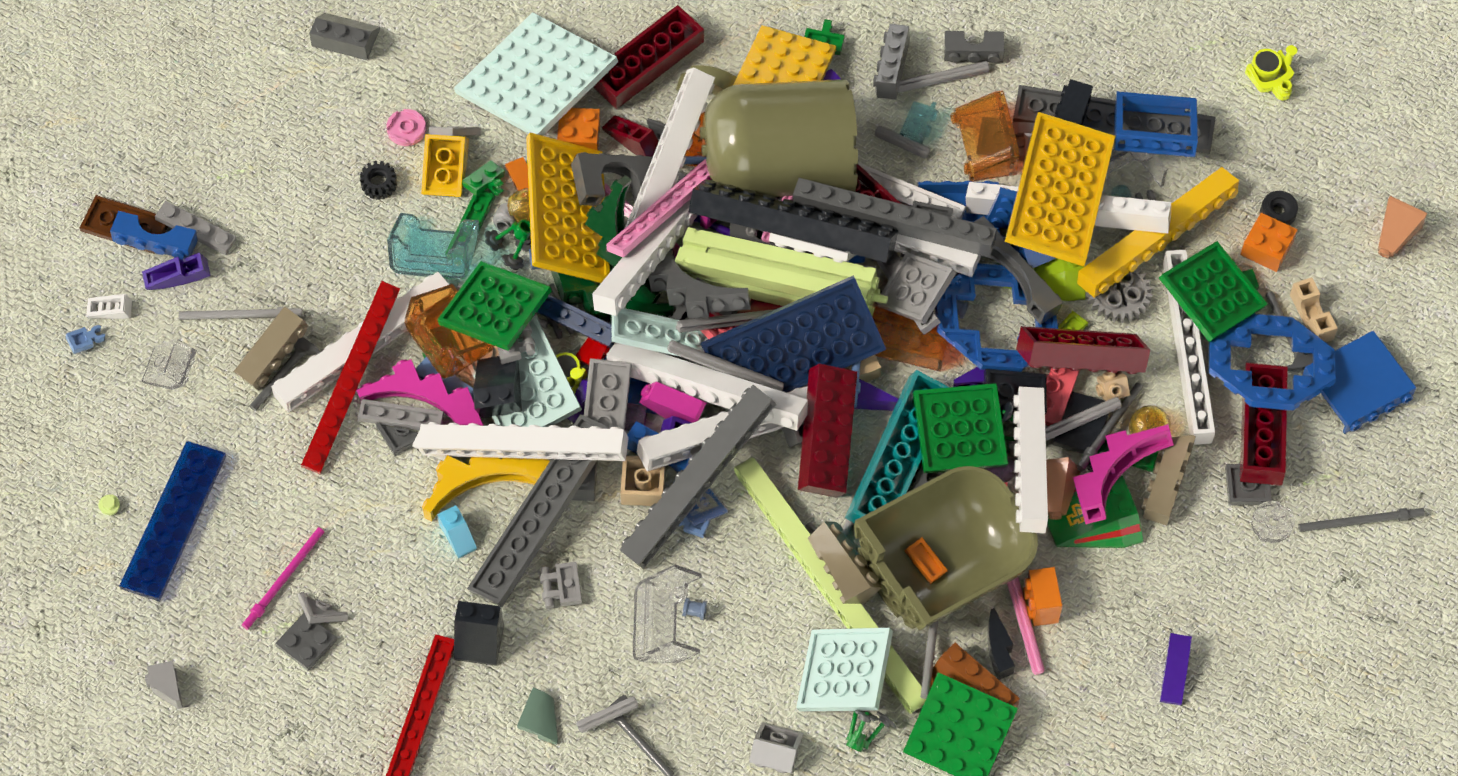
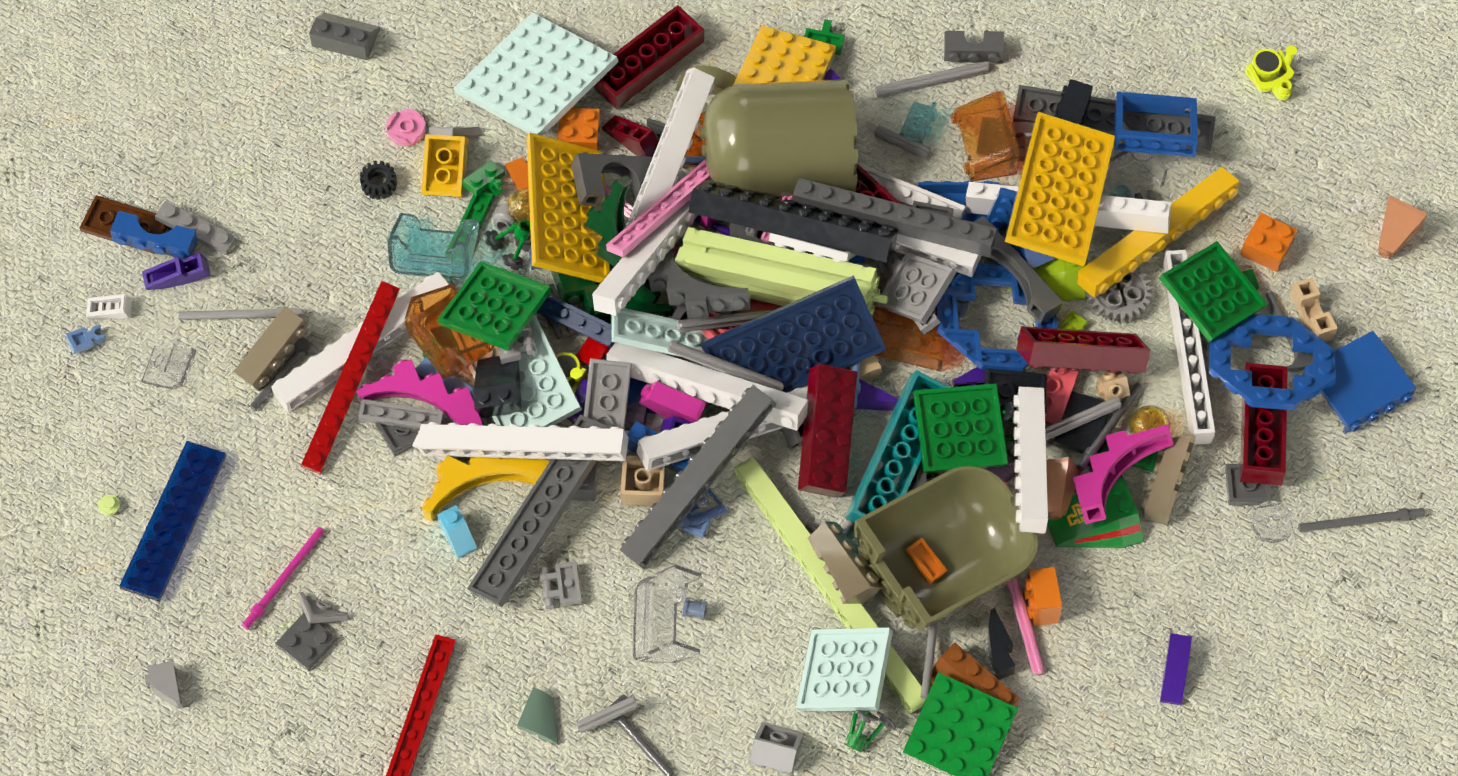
(477, 633): black slope -> none
(892, 61): dark grey brick -> none
(1281, 199): black tyre -> none

